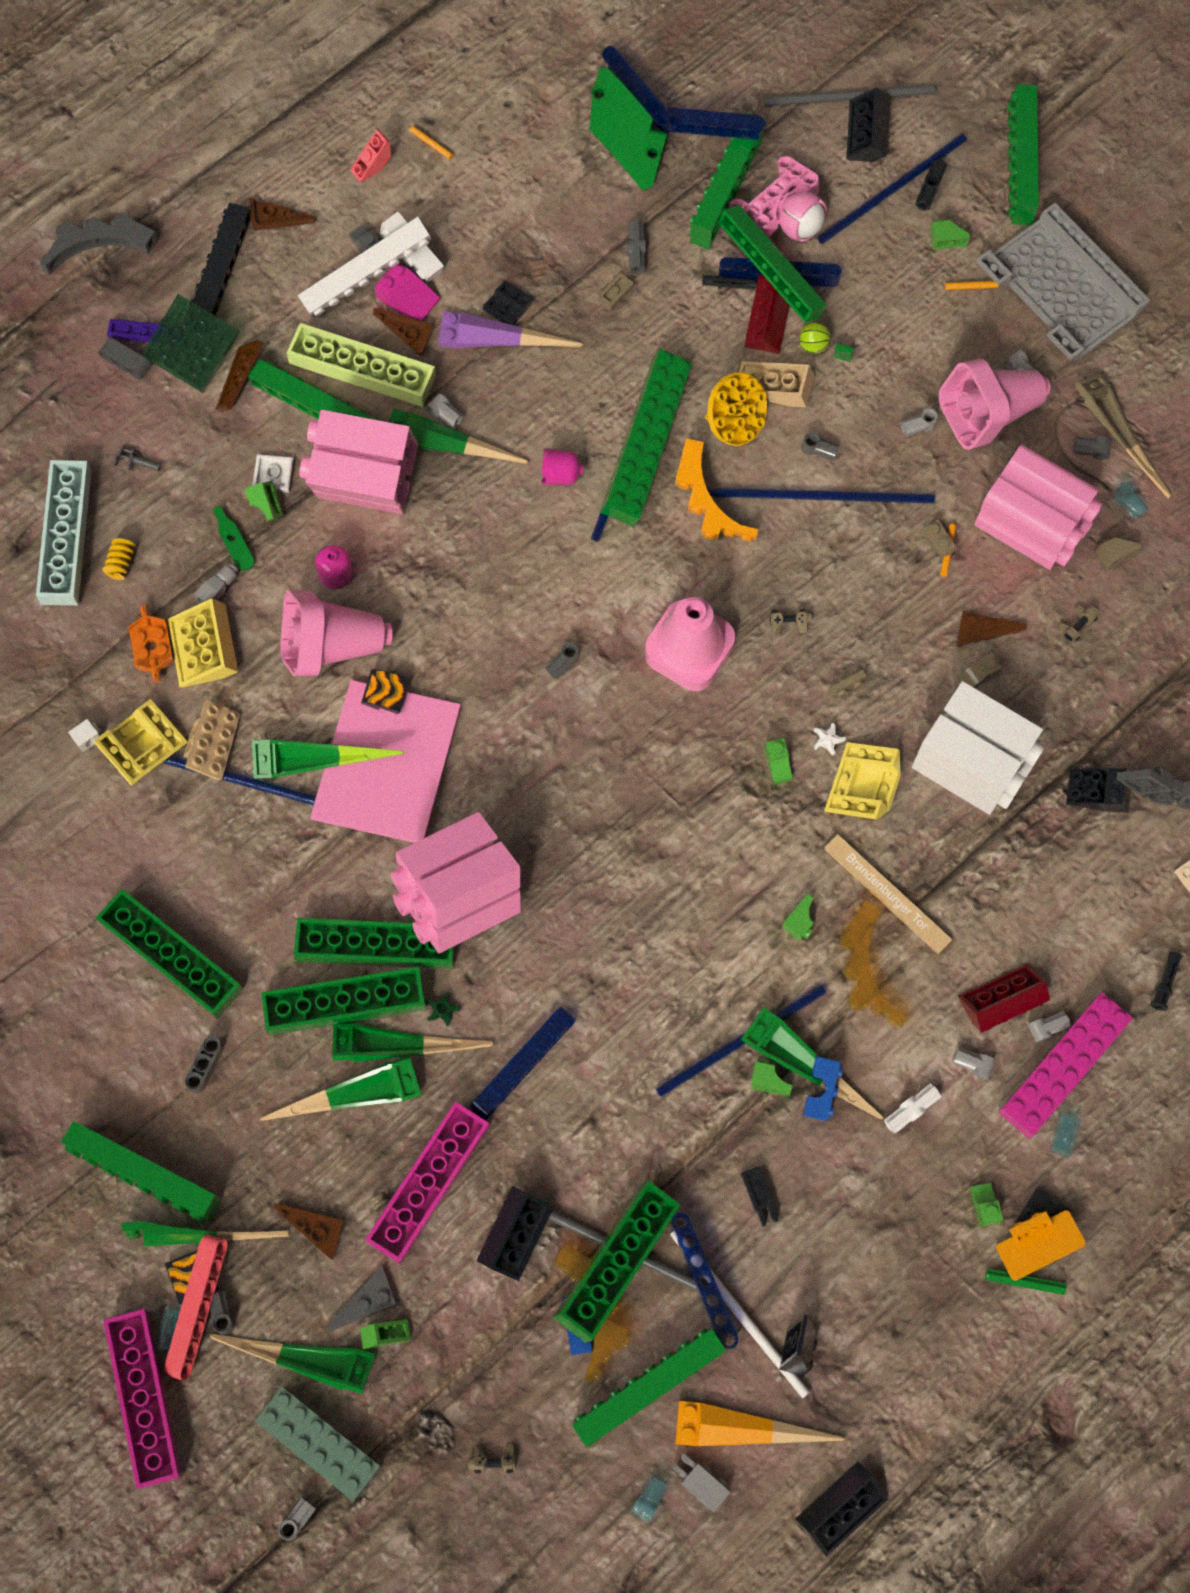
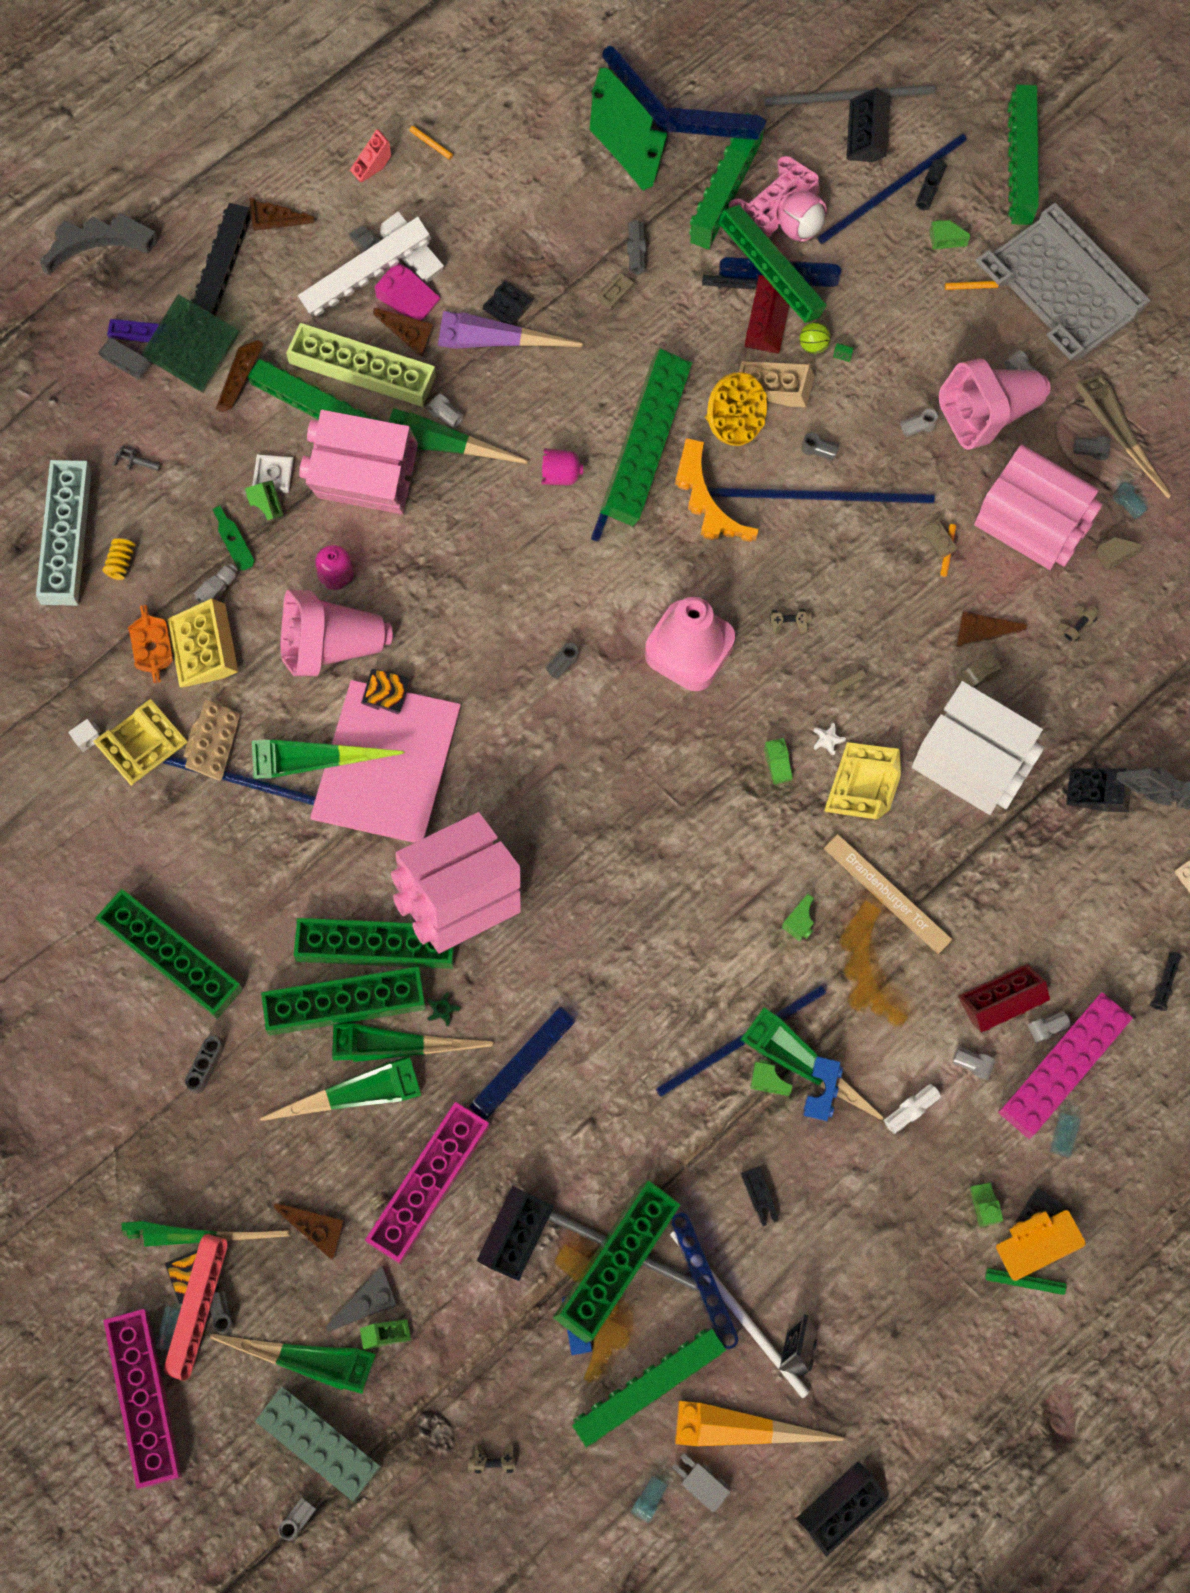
(141, 1171): green brick -> none

